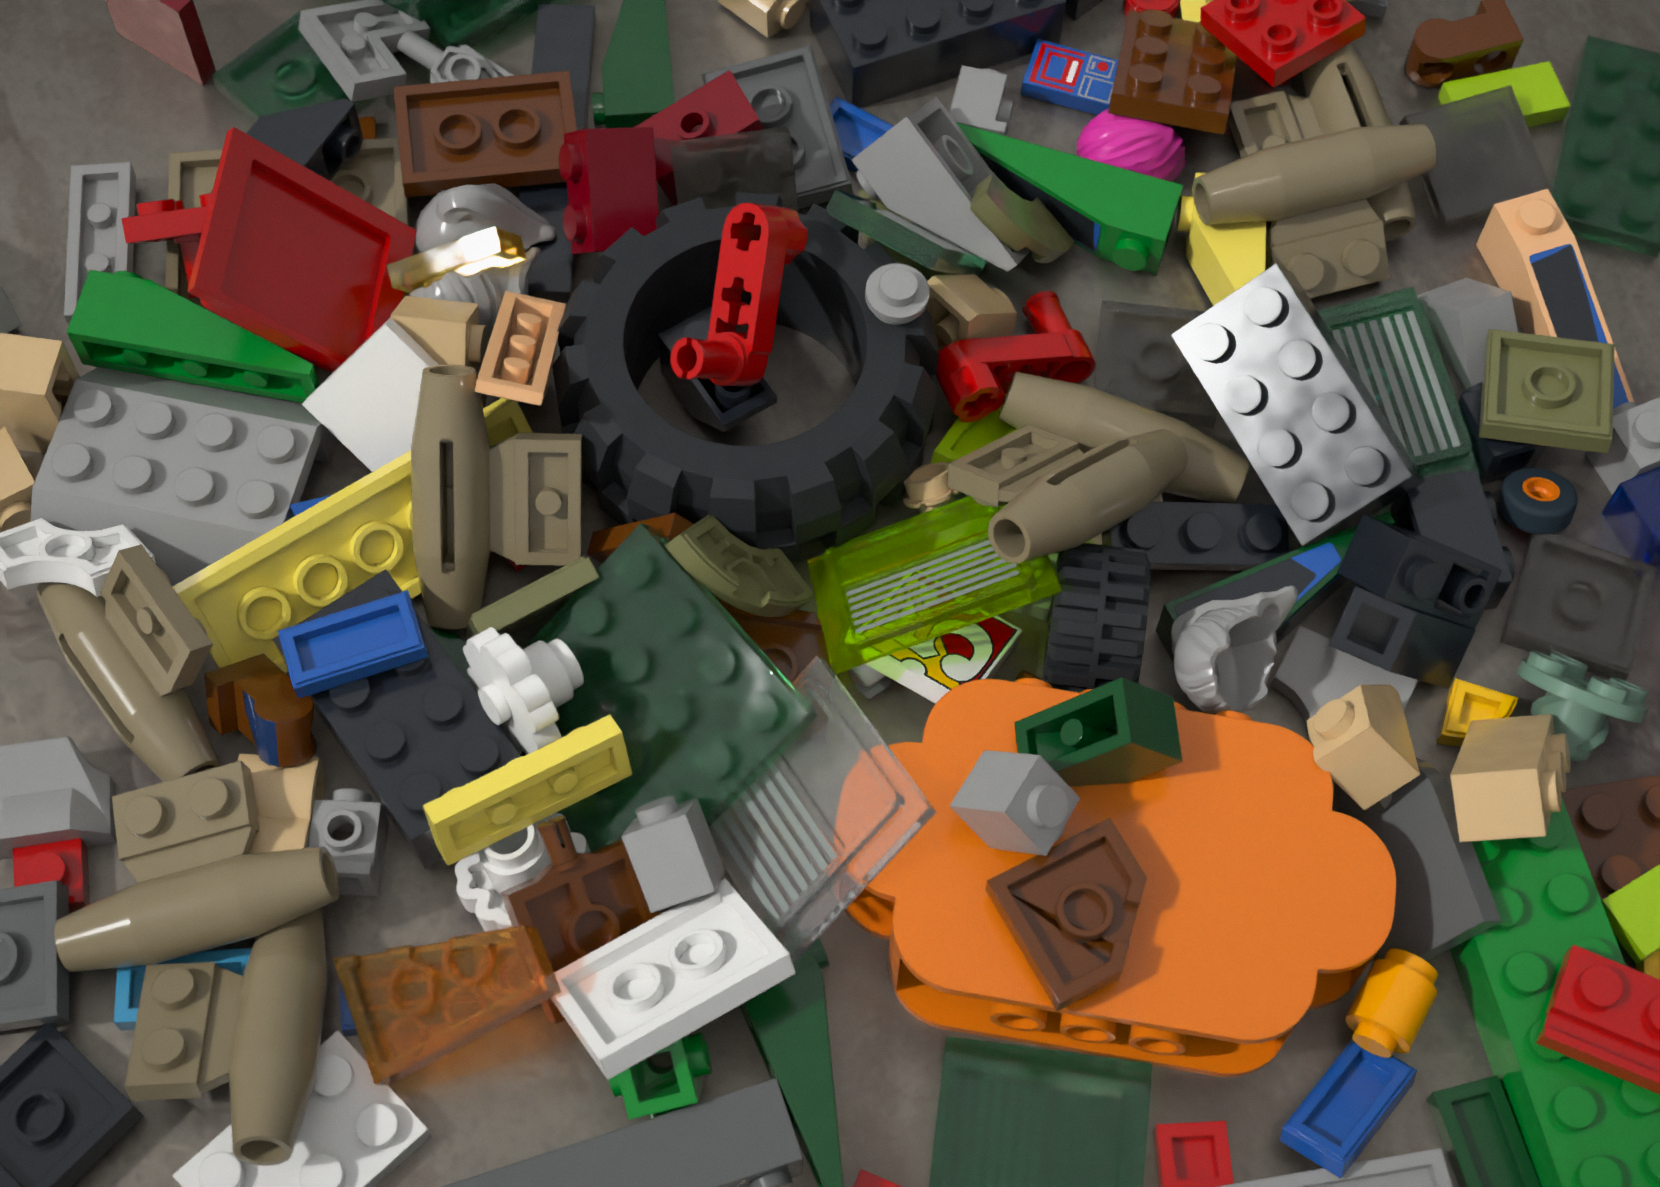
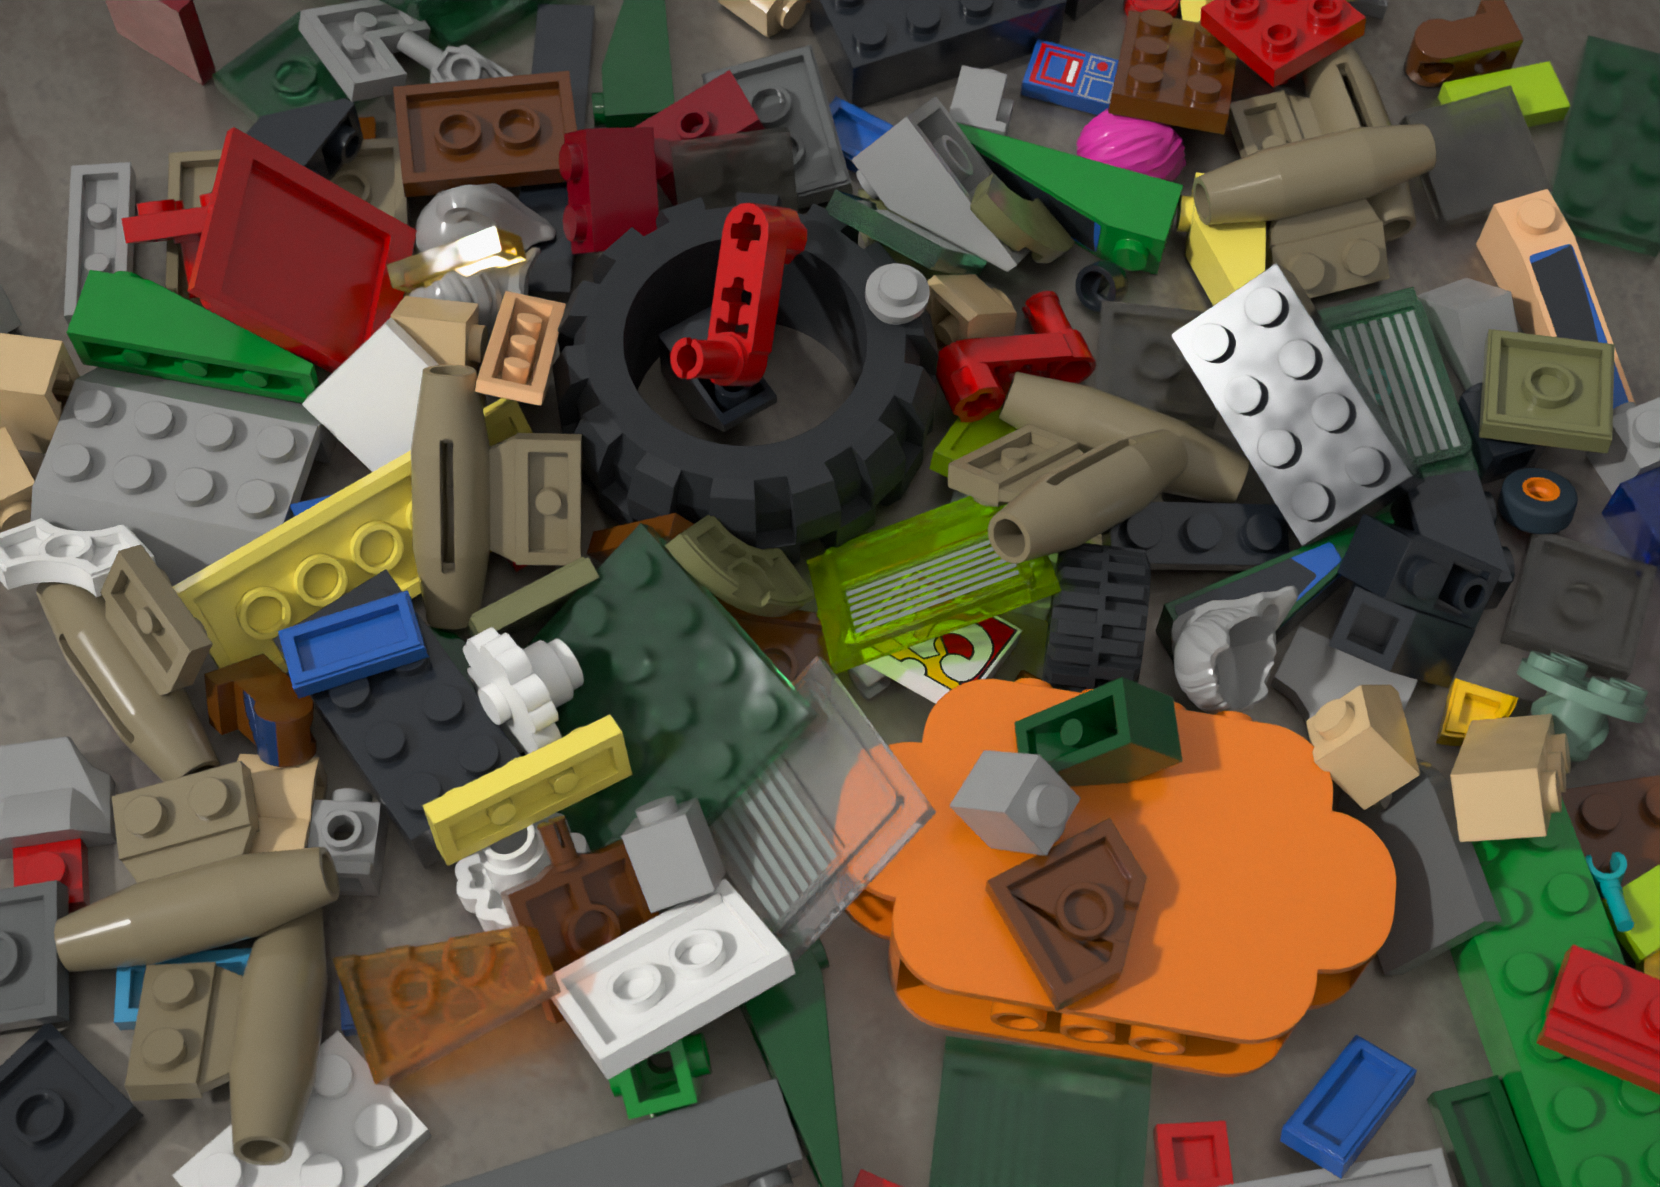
(928, 487): tan plate -> none
(1095, 279): none -> black hinge
(1392, 1003): light orange brick -> none
(1610, 888): none -> teal hand

